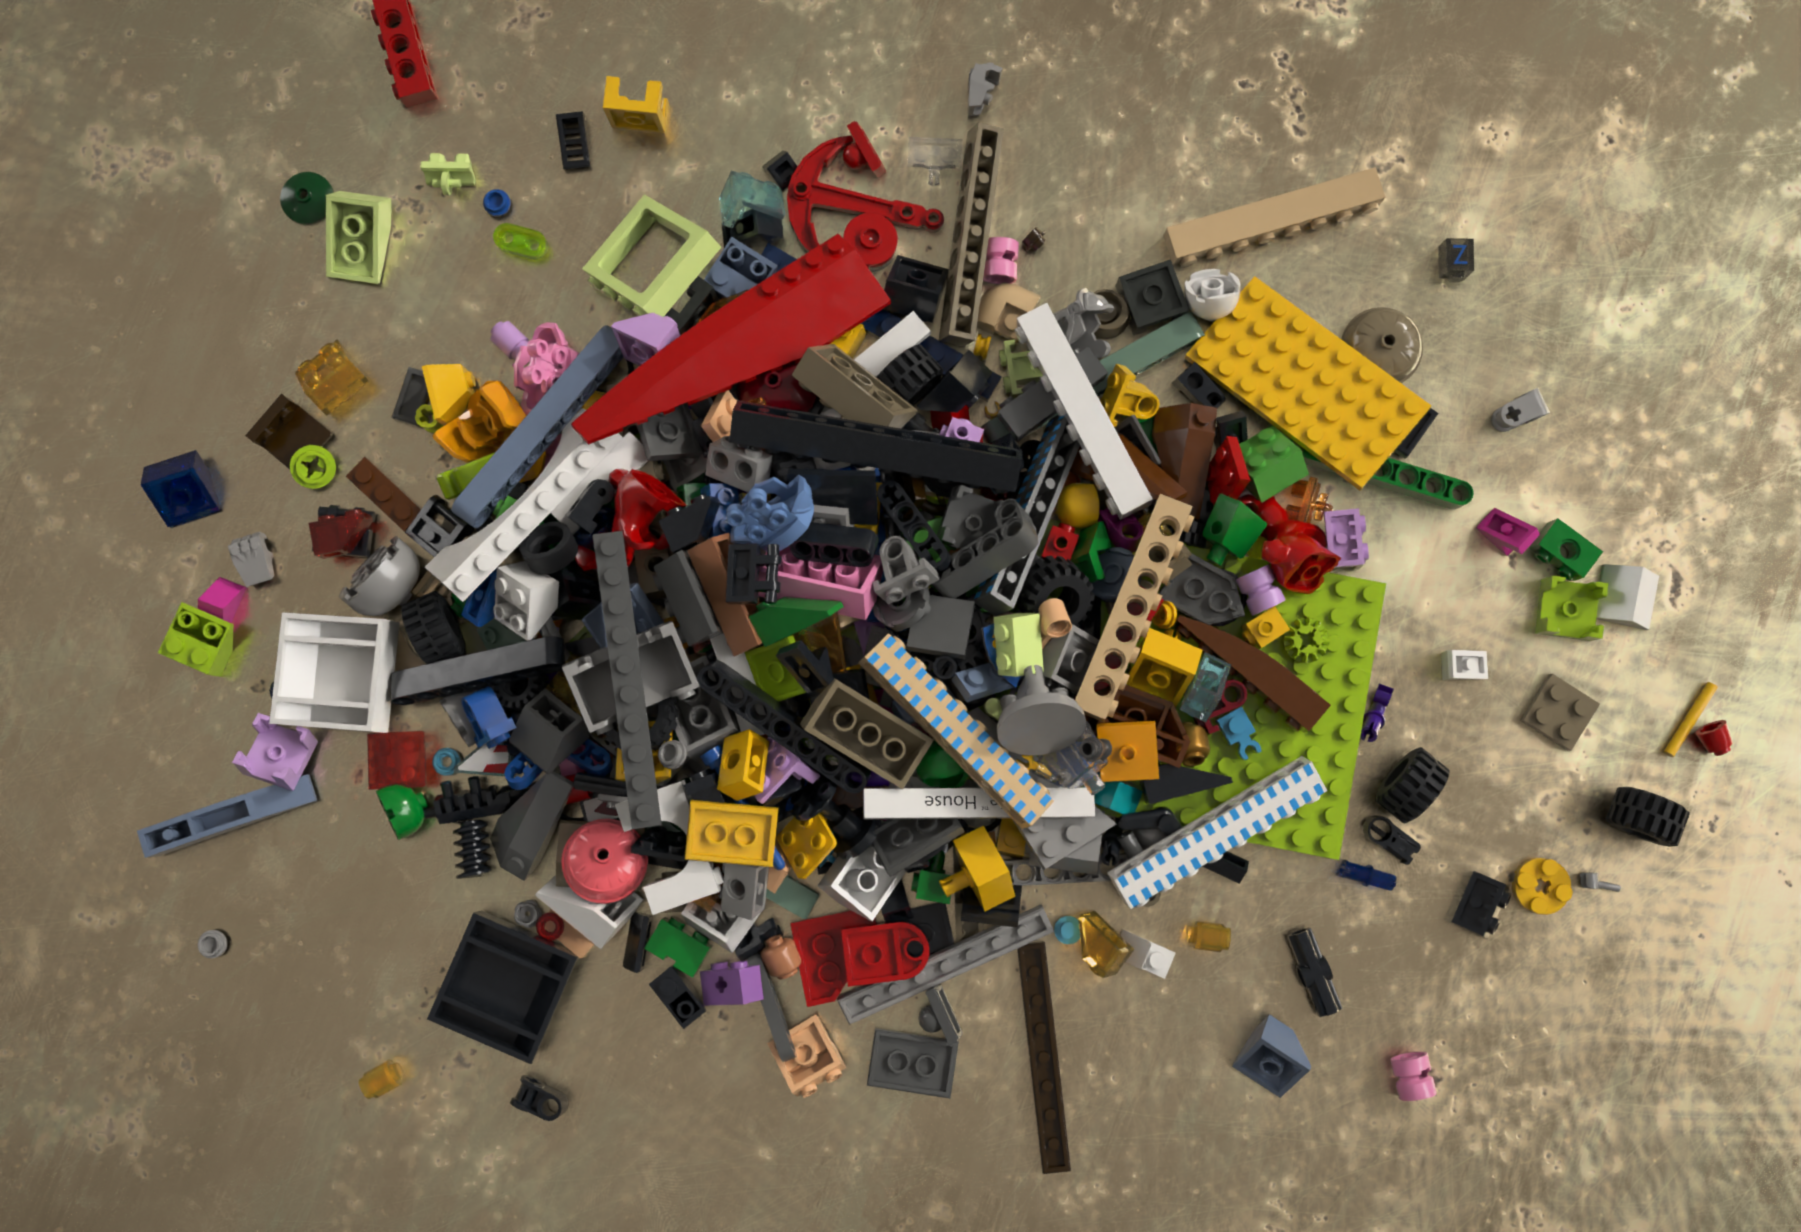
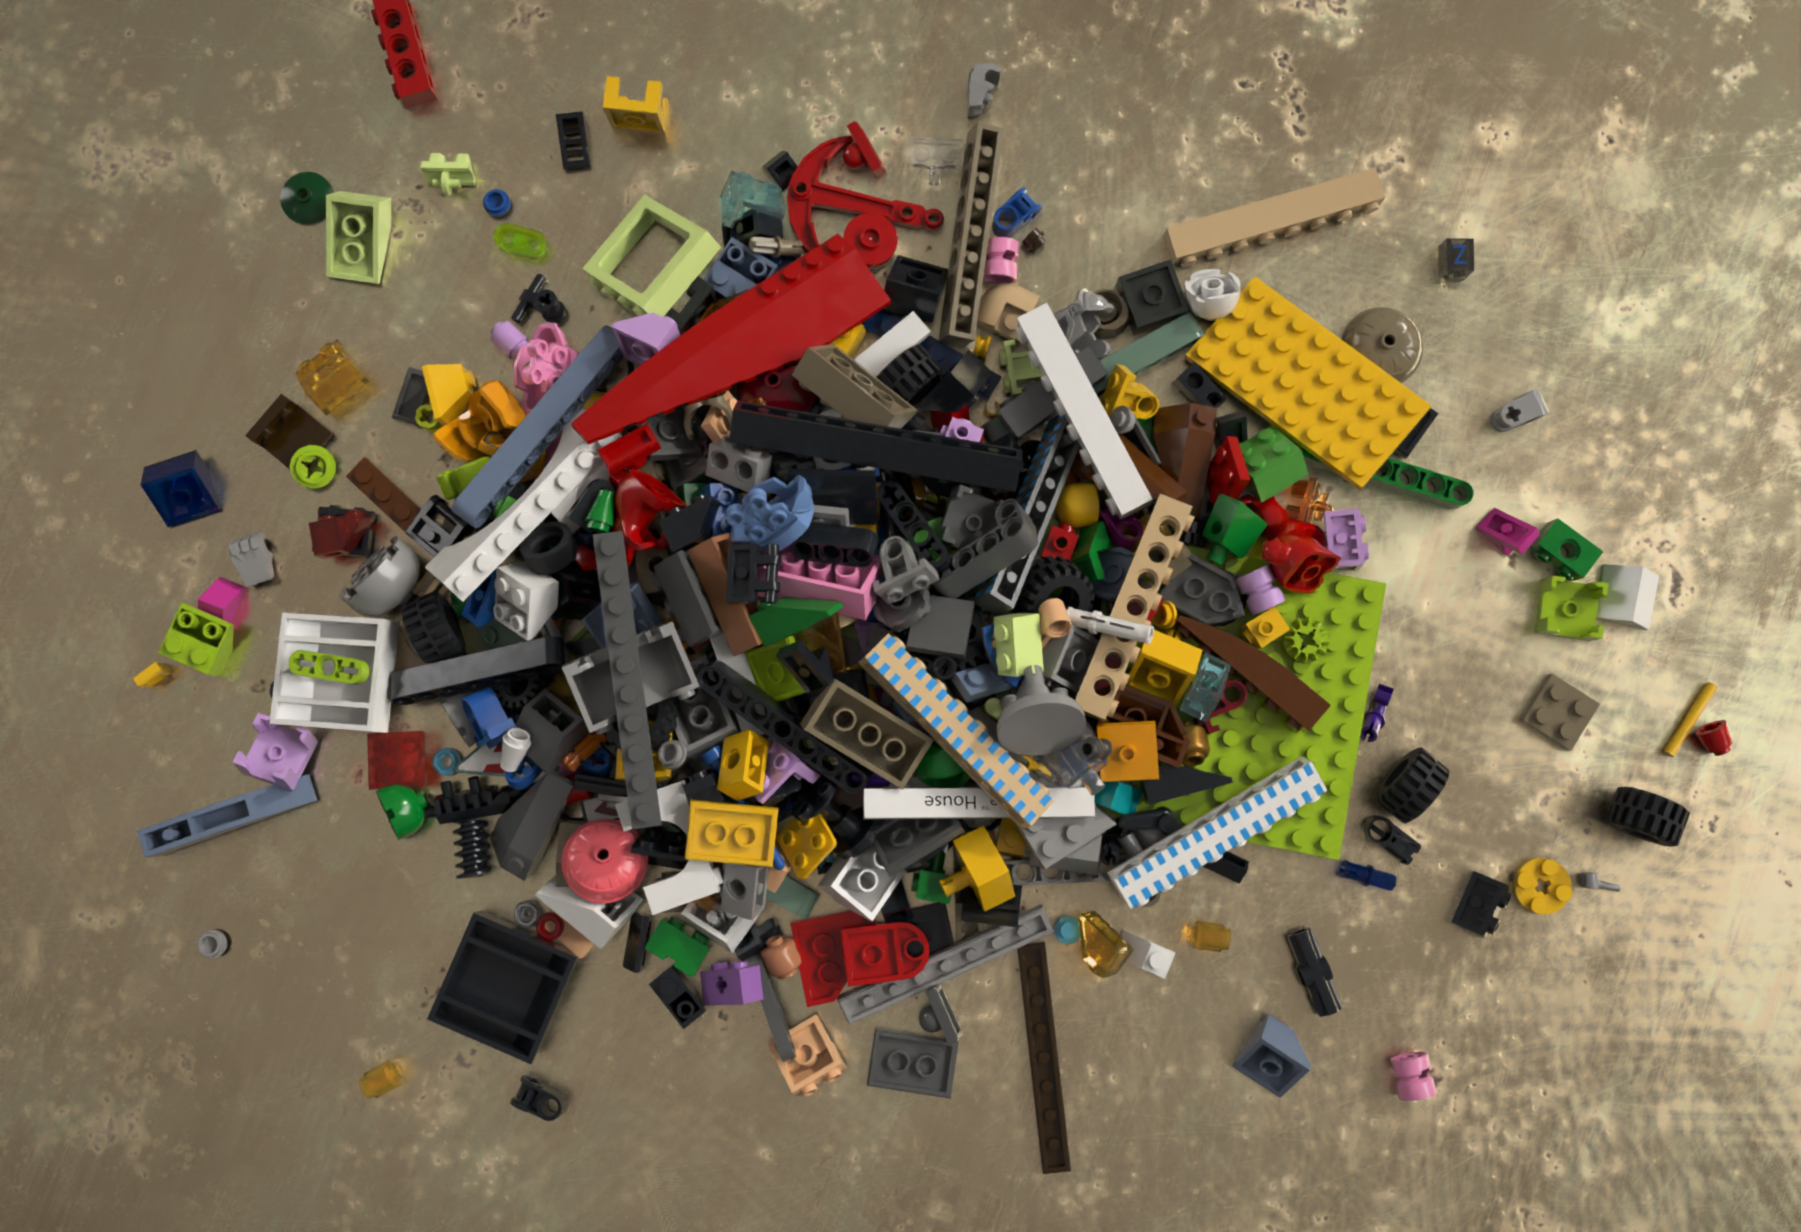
(152, 675): none -> yellow tile
(339, 664): none -> lime beam
(491, 442): none -> light orange tile
(514, 747): none -> white cone
(543, 301): none -> black piece
(583, 750): none -> orange axle
(601, 514): none -> green cone
(630, 450): none -> red tile
(718, 402): none -> dark tan cap
(775, 246): none -> dark tan axle
(1018, 210): none -> blue piece
(1096, 622): none -> white pin
(1122, 419): none -> light grey plate
(1237, 728): dark azure plate -> none
(1464, 665): white slope -> none

